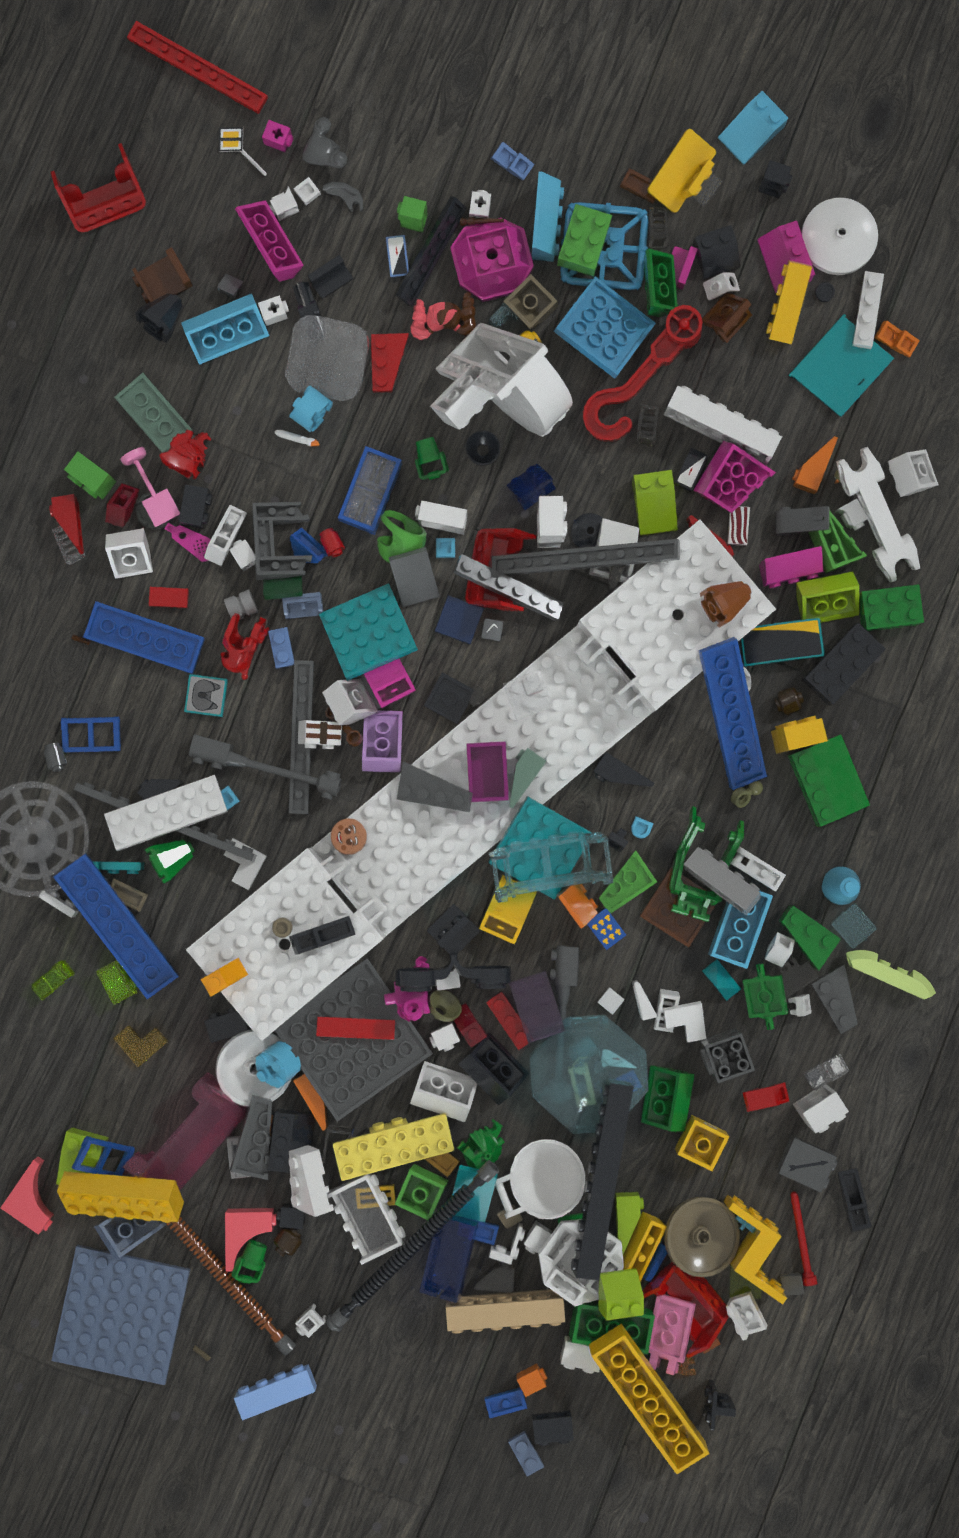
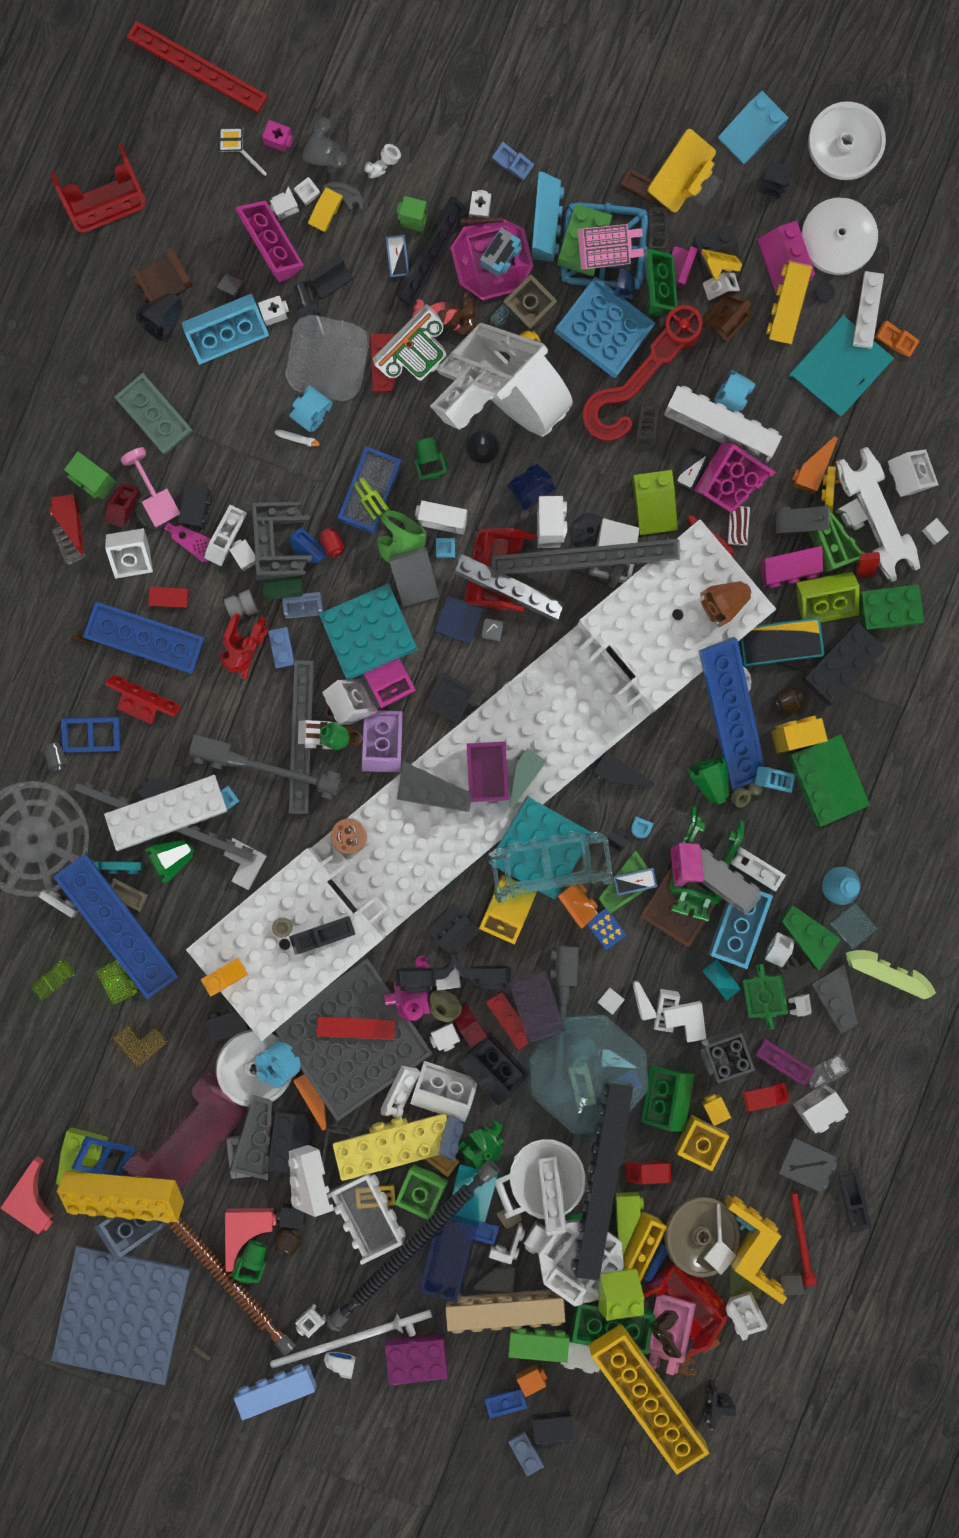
(141, 702): none -> red bracket
(186, 453): red helmet -> none
(206, 695): tile -> none
(325, 209): none -> yellow slope
(334, 736): none -> green head
(340, 1363): none -> white rock
(370, 498): none -> lime arm
(390, 155): none -> white arm
(397, 1324): none -> white piece
(400, 1091): none -> white plate
(413, 347): none -> brick
(416, 1359): none -> magenta piece
(451, 1138): none -> sand blue plate
(500, 253): none -> brick
(538, 1344): none -> bright green wedge
(552, 1196): none -> white tile
(607, 246): none -> bright pink tile
(625, 284): none -> dark blue brick
(635, 881): none -> slope
(648, 1173): none -> red slope
(659, 1326): none -> dark brown bracket
(686, 863): none -> dark pink panel
(711, 779): none -> green cone
(715, 1109): none -> yellow brick
(718, 261): none -> yellow slope
(719, 1255): none -> white piece
(734, 391): none -> medium azure brick
(764, 779): none -> medium azure slope
(784, 1062): none -> magenta tile
(829, 482): none -> yellow wing
(851, 125): none -> white dish
(867, 565): none -> red tile
(935, 531): none -> white slope

